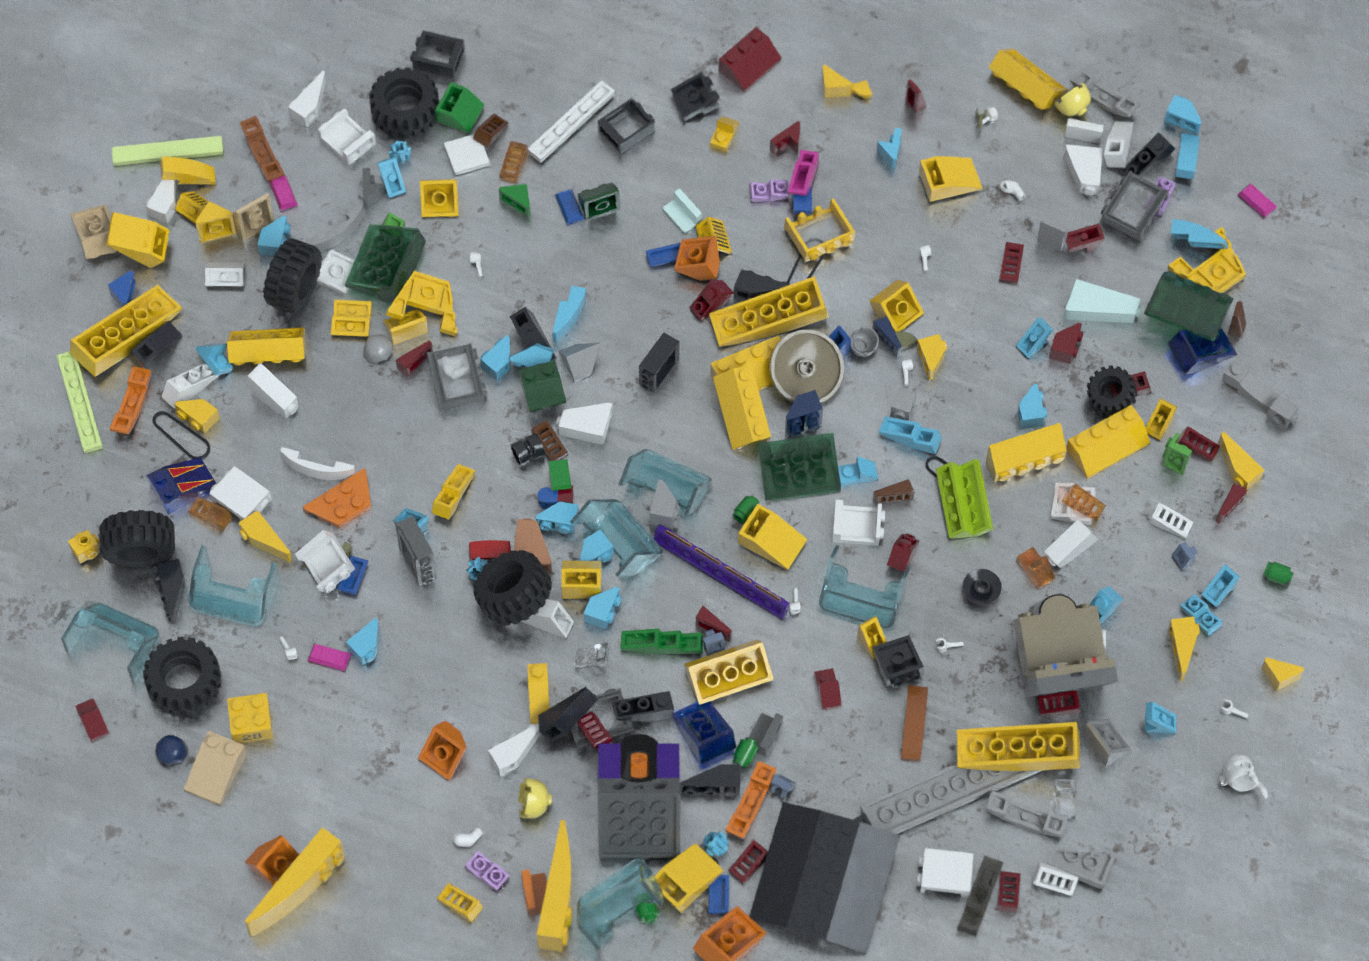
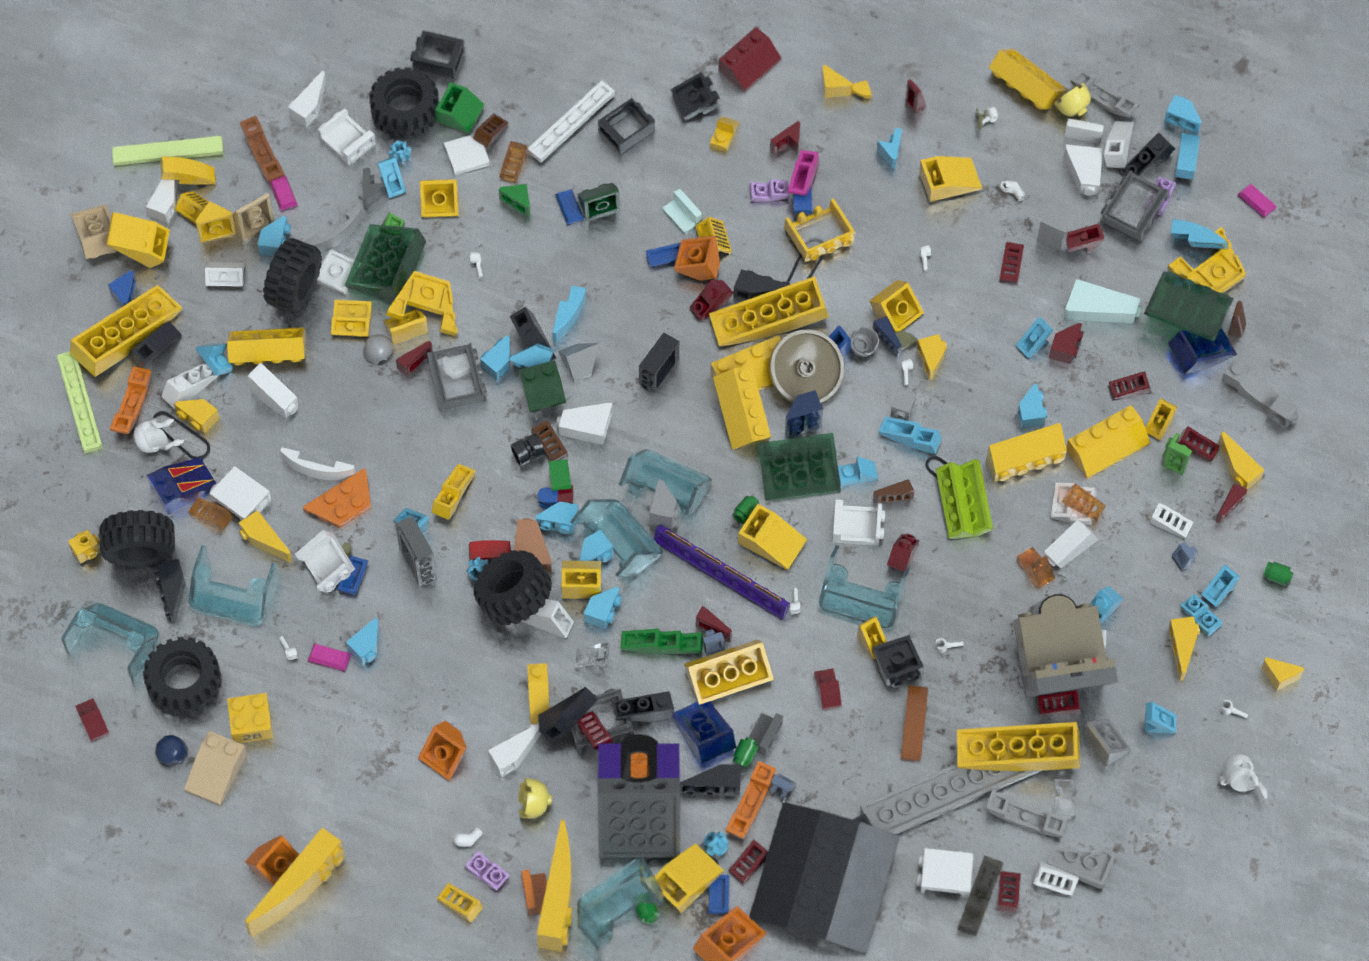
(151, 438): none -> white hair
(982, 579): black dish -> none
(1108, 377): black tyre -> none

